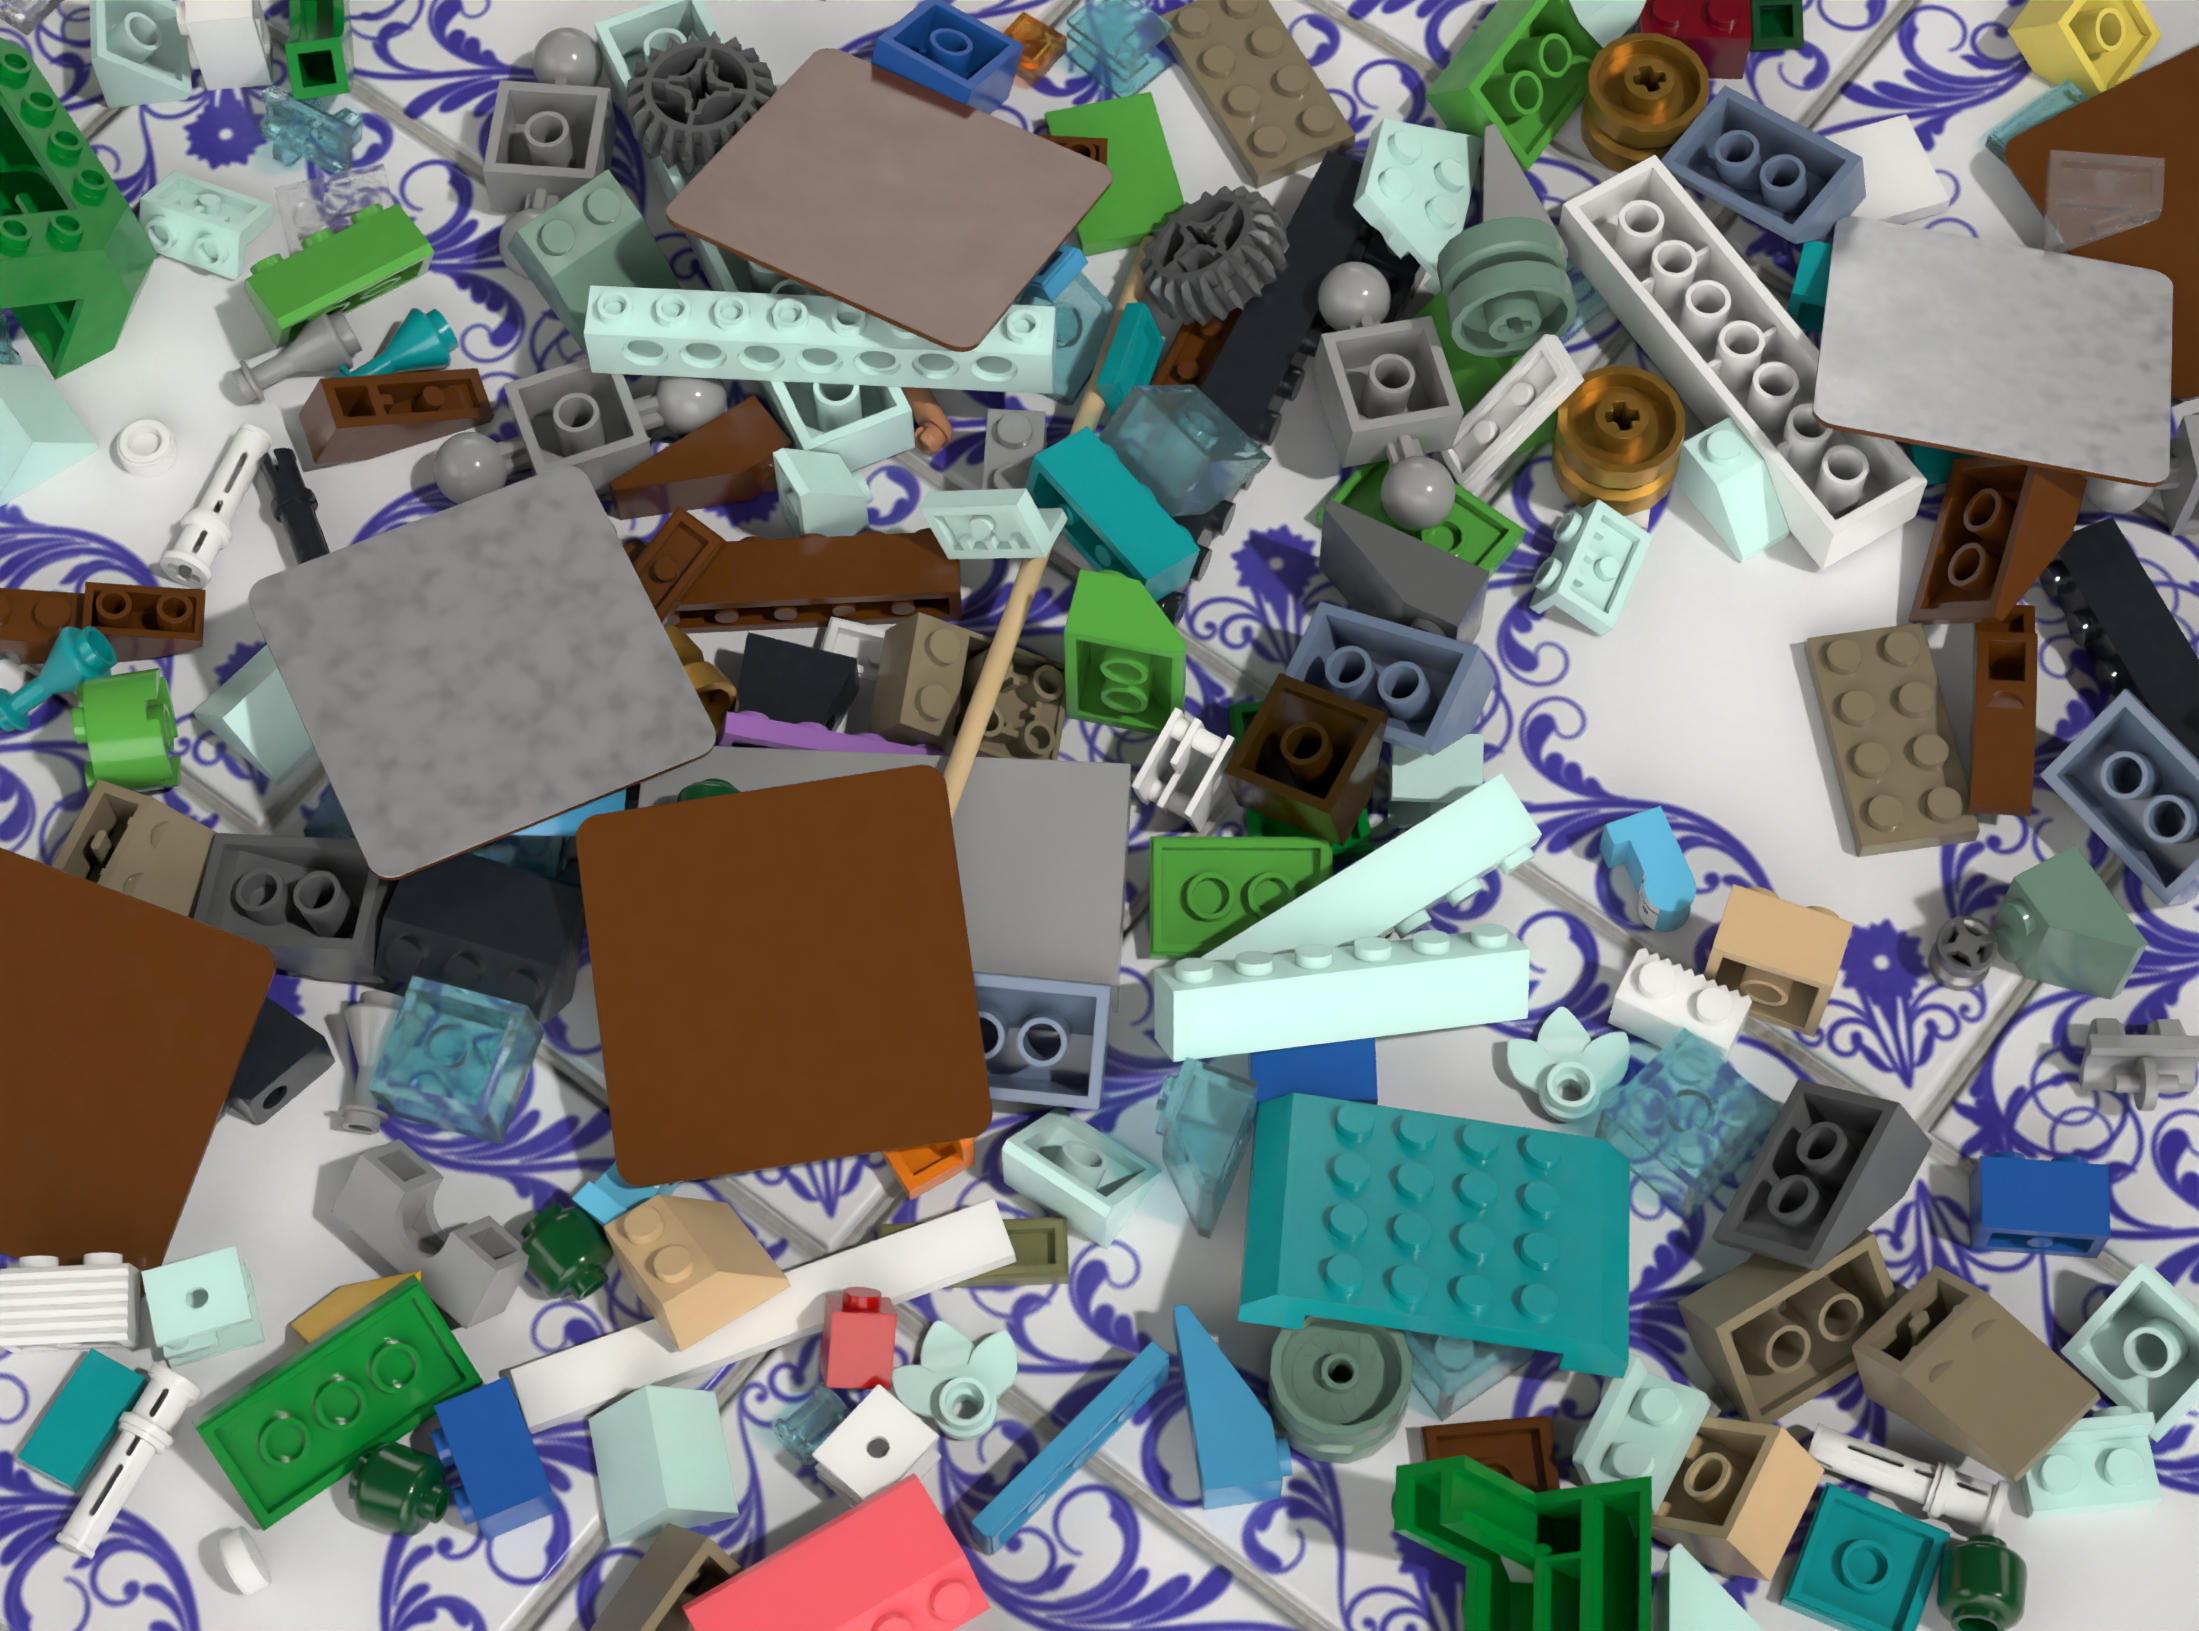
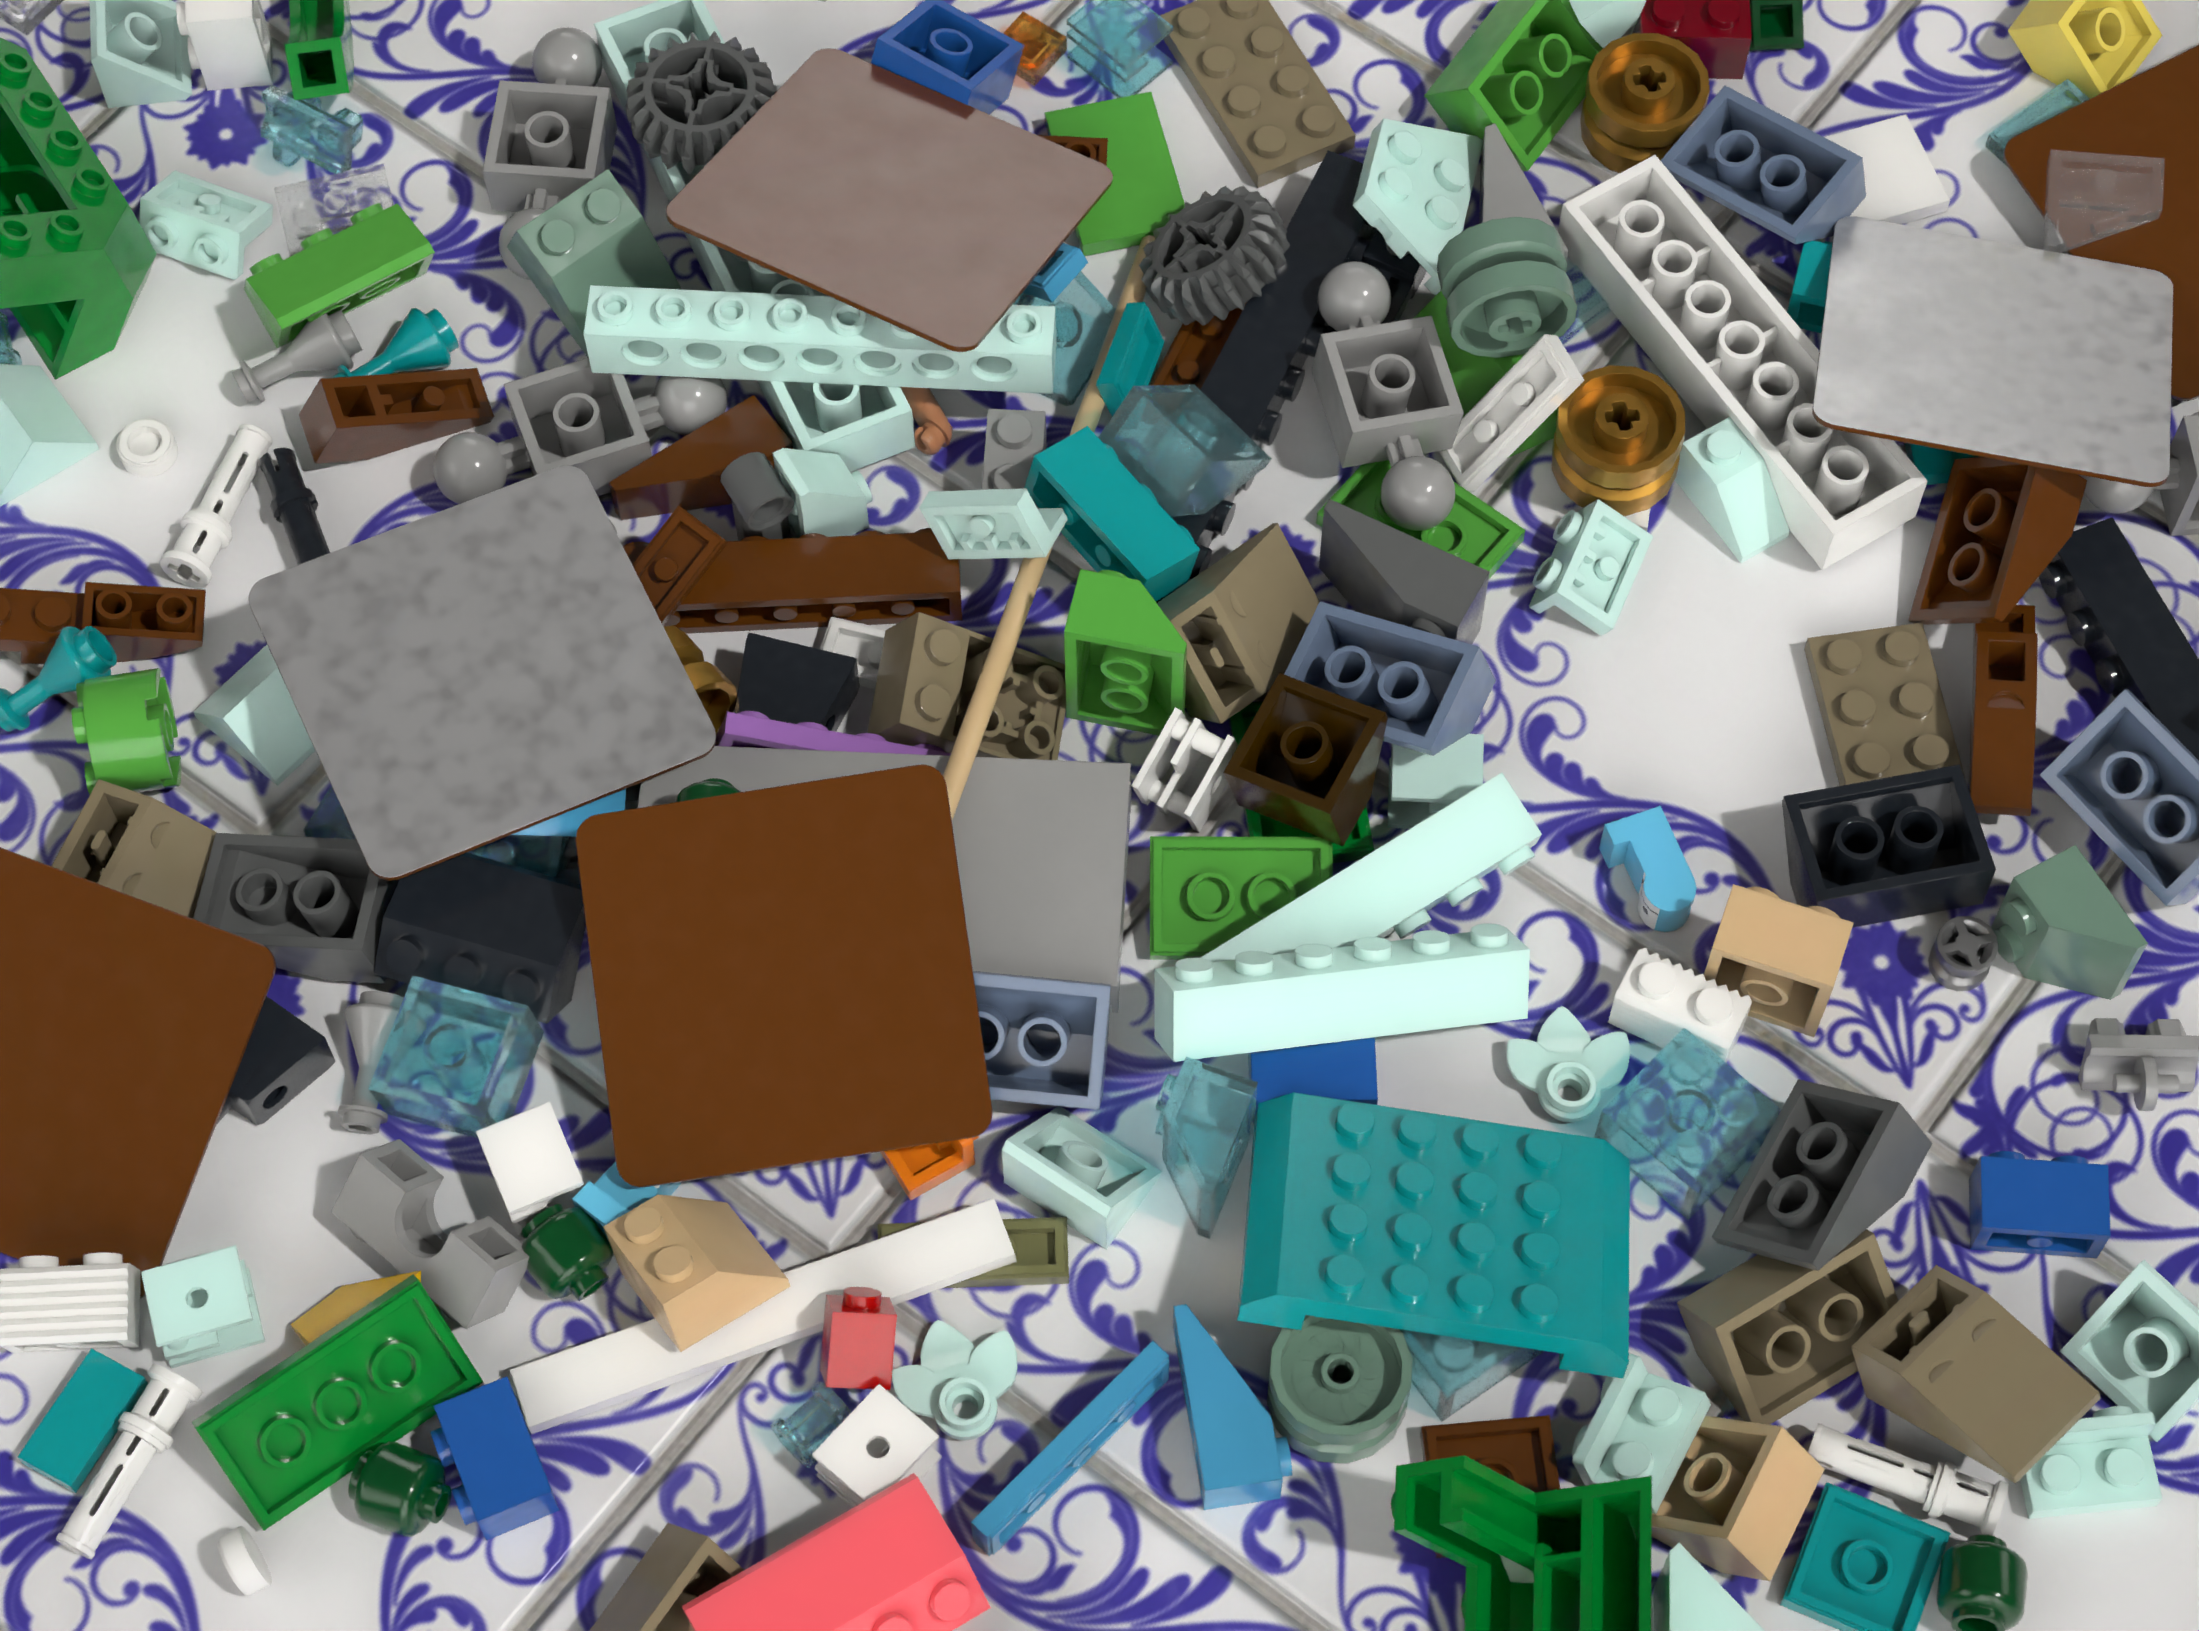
(530, 1163): none -> white piece
(662, 1462): light aqua slope -> none
(757, 497): none -> dark grey piece
(1241, 624): none -> dark tan slope
(1888, 847): none -> black slope

